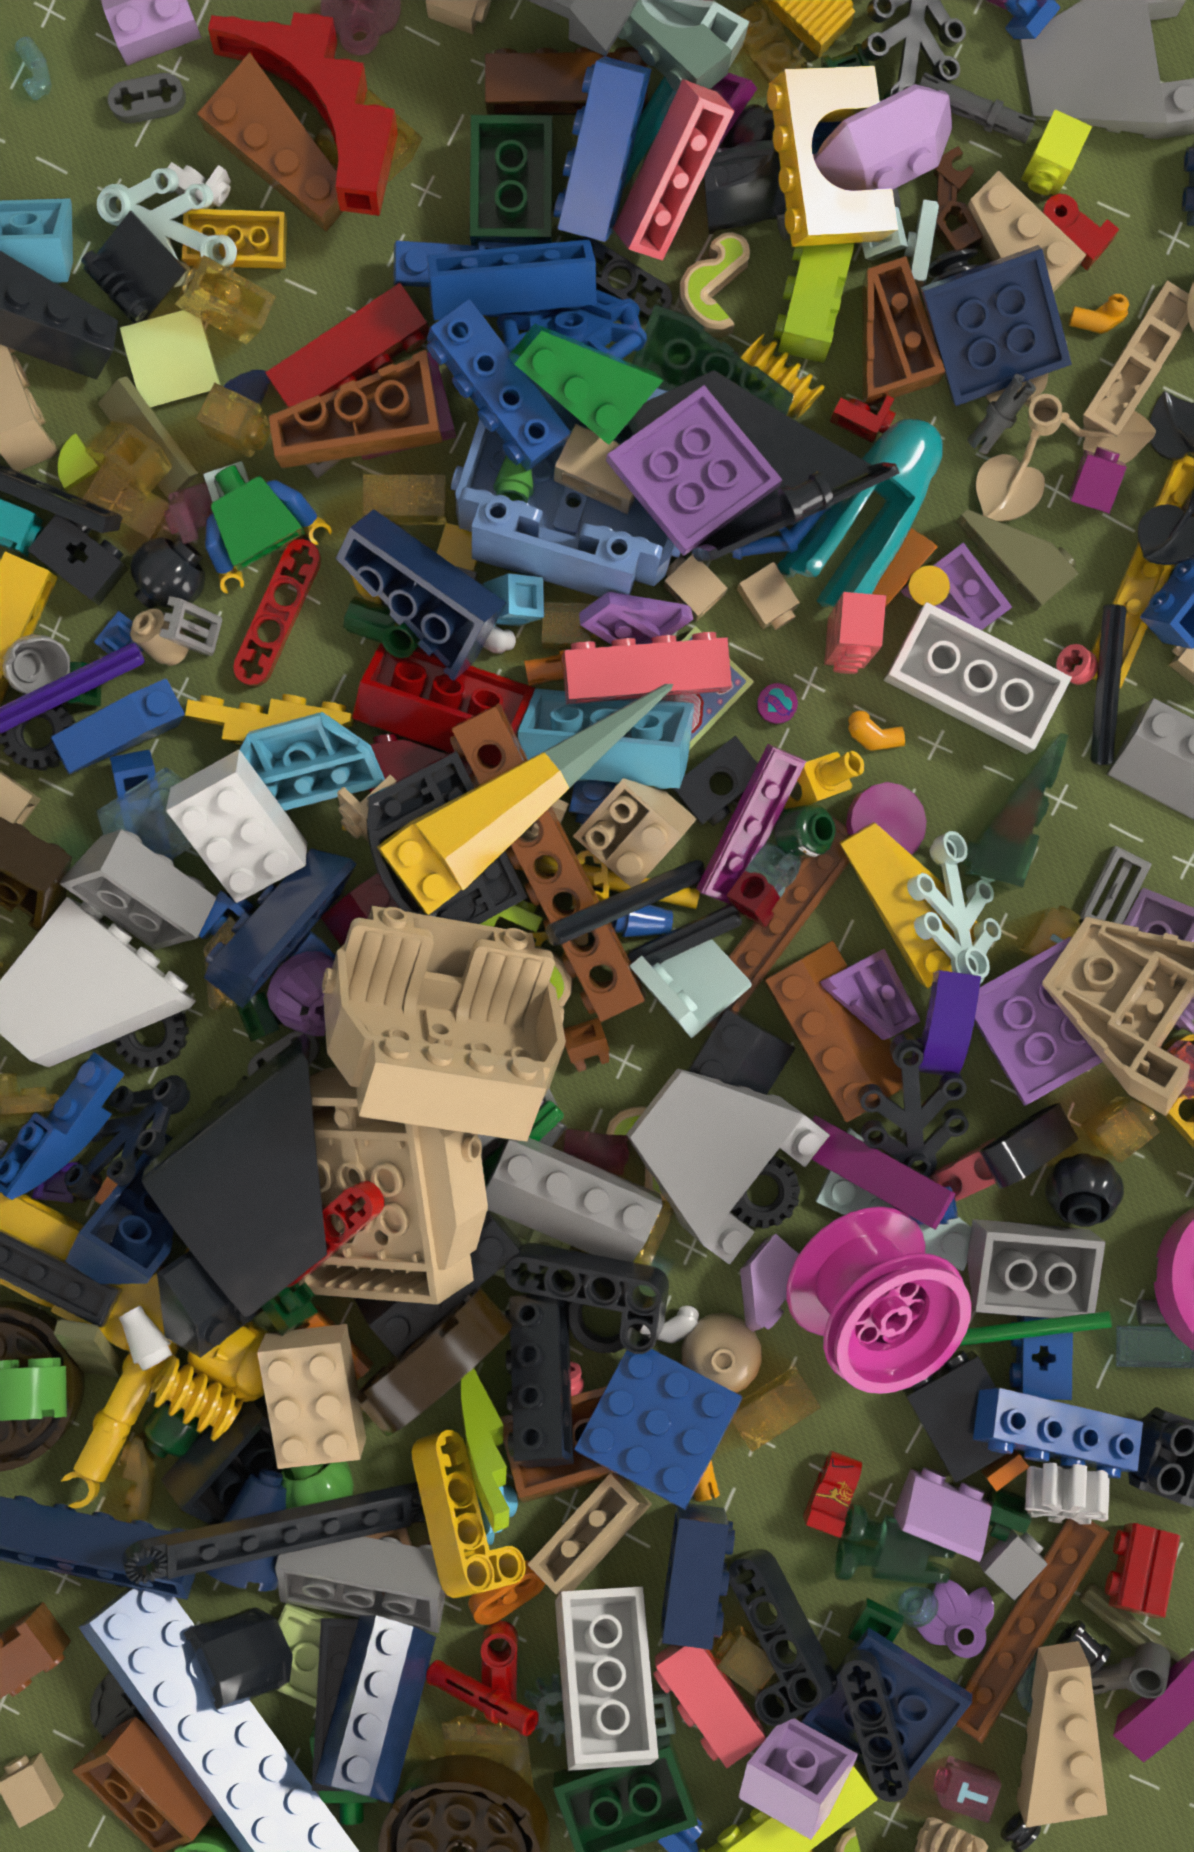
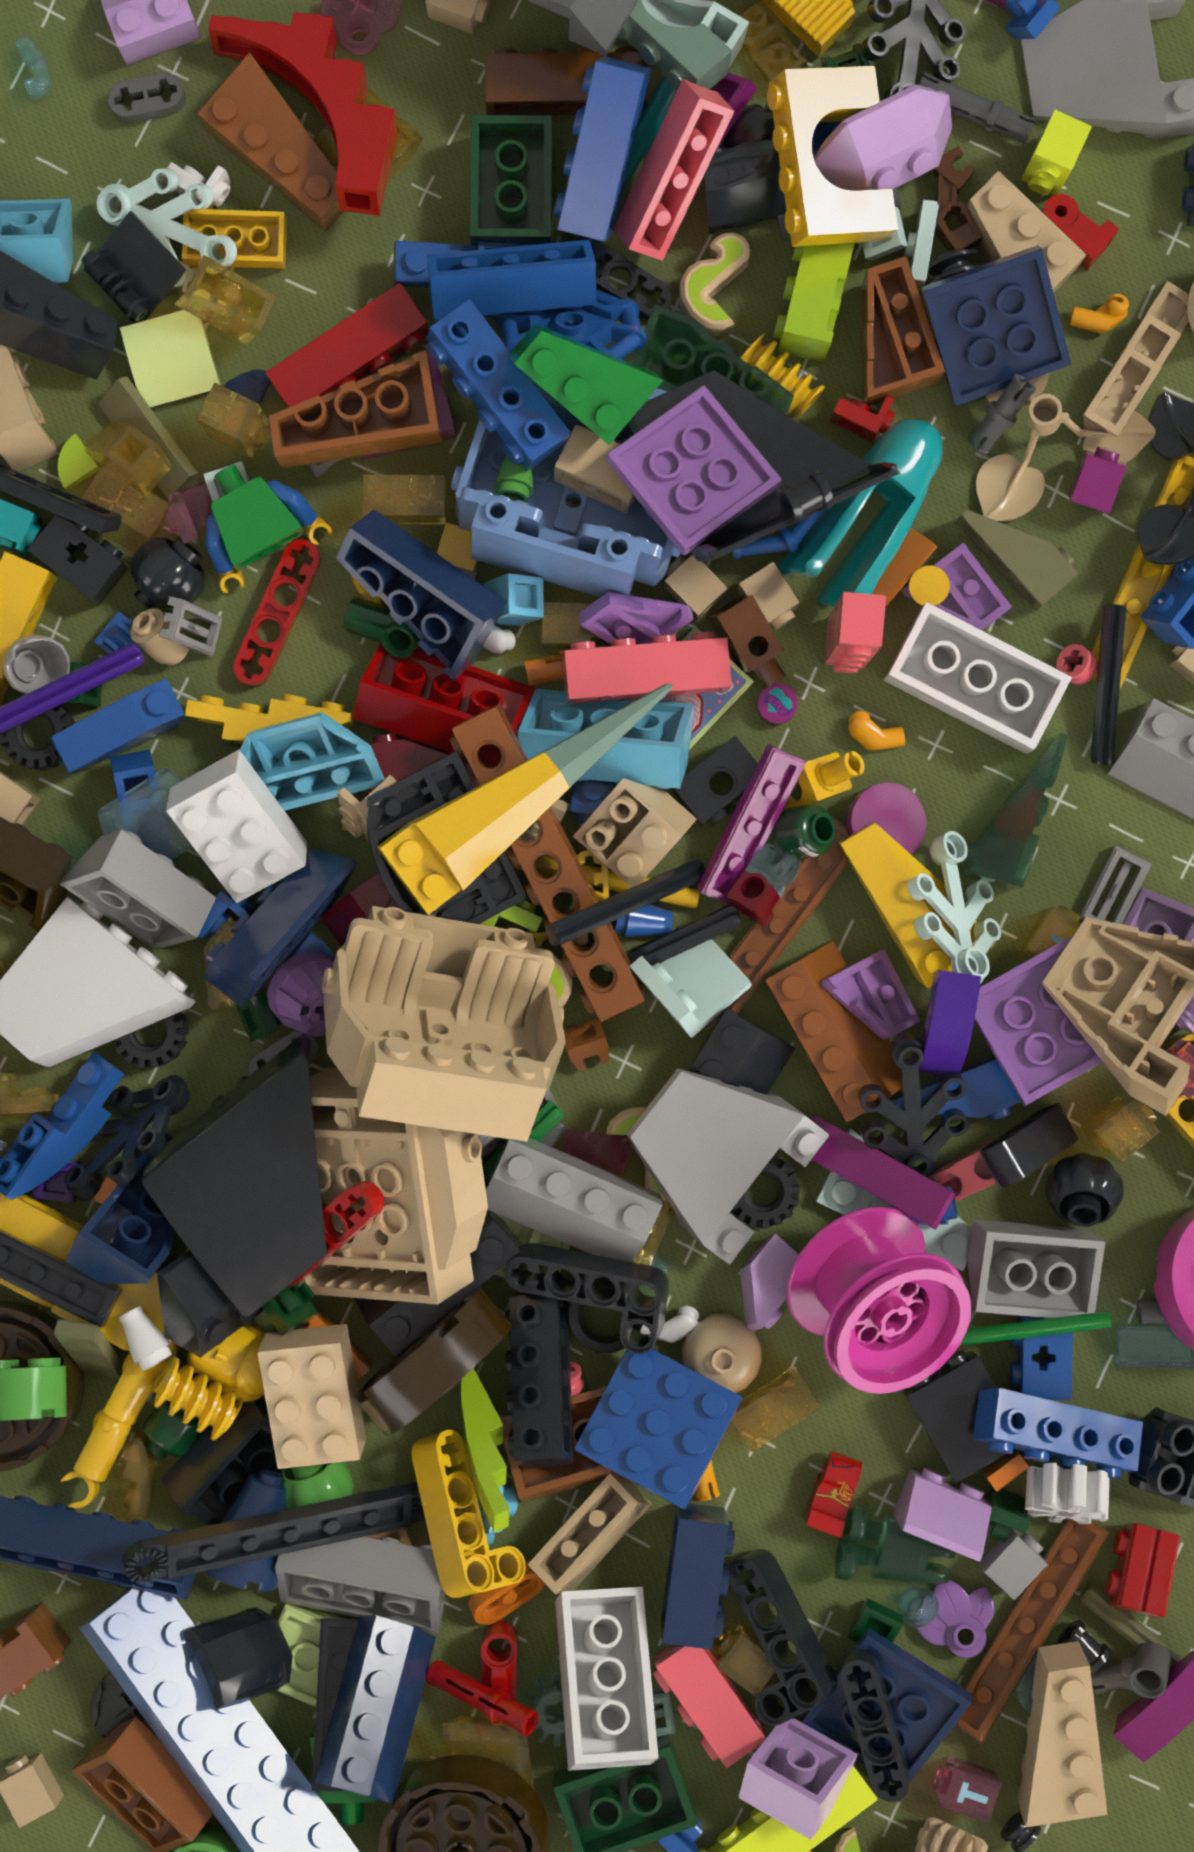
(741, 622): none -> reddish brown torso
(986, 1094): none -> blue slope

